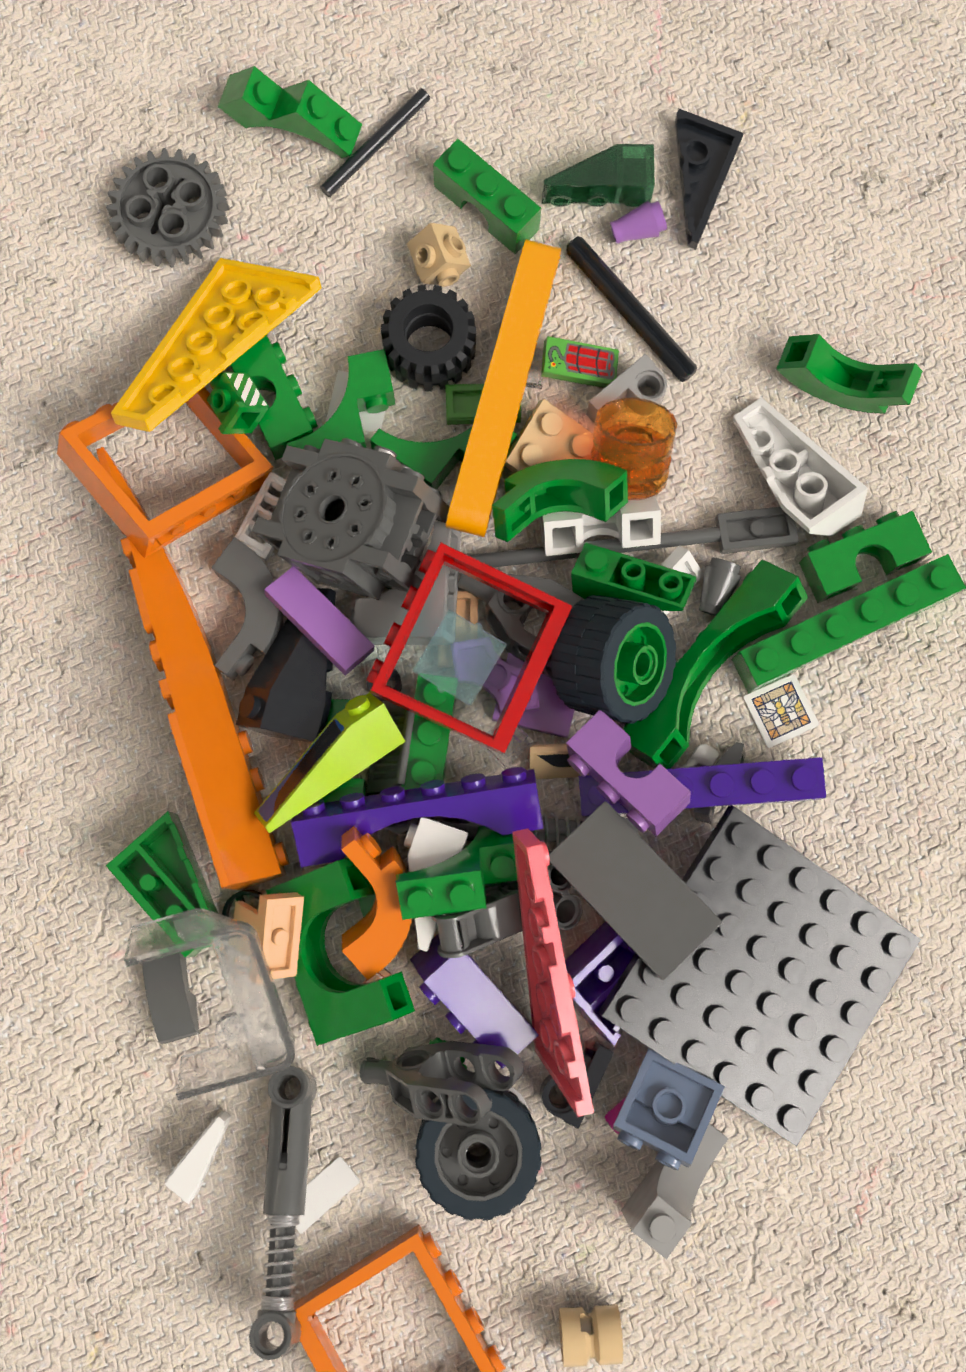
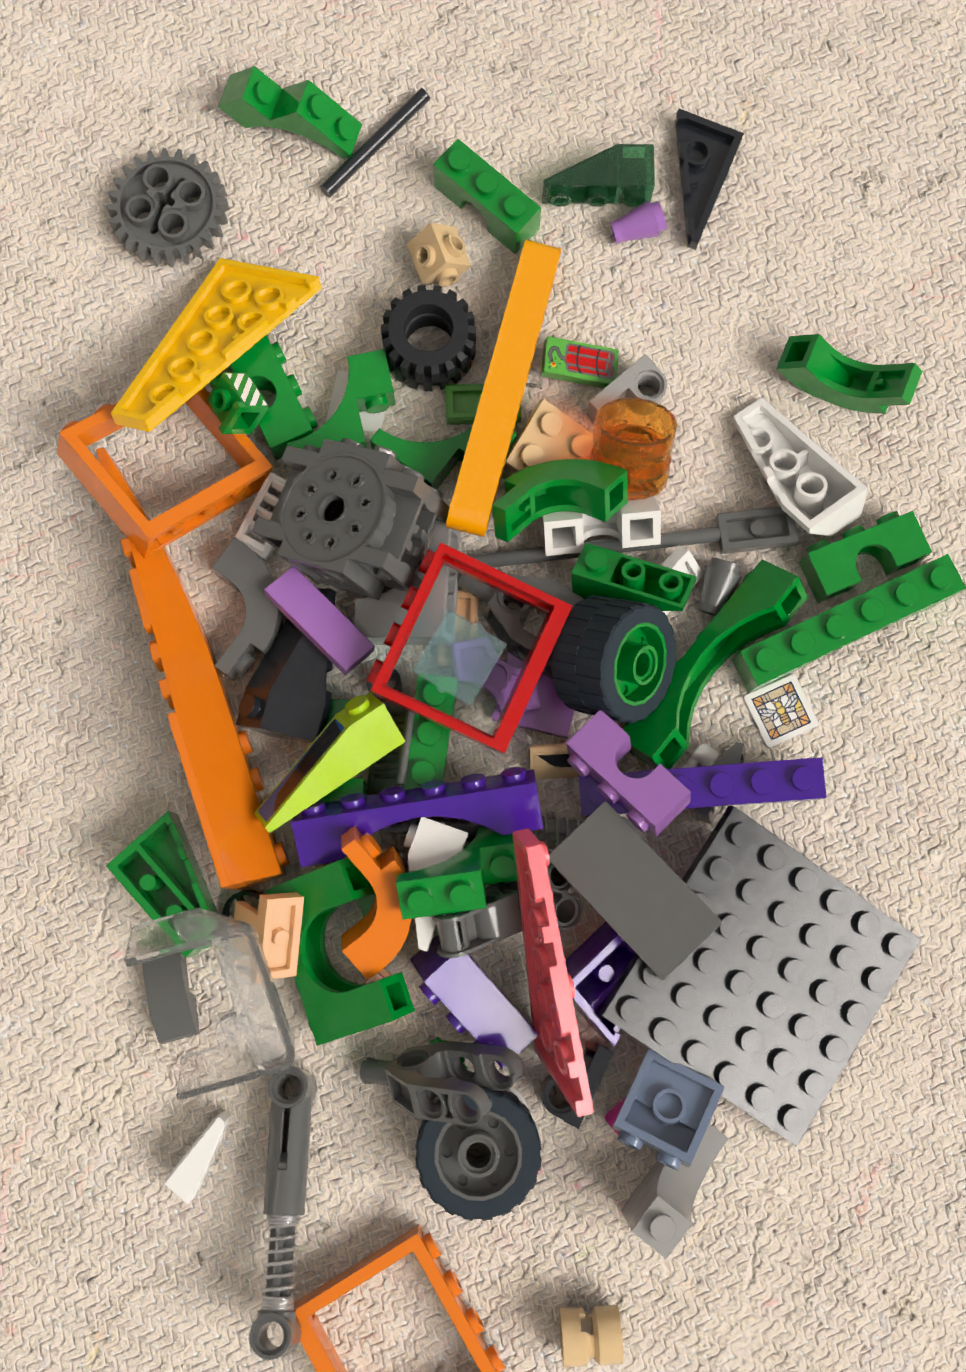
(326, 1191): white sticker -> none
(631, 309): black axle -> none

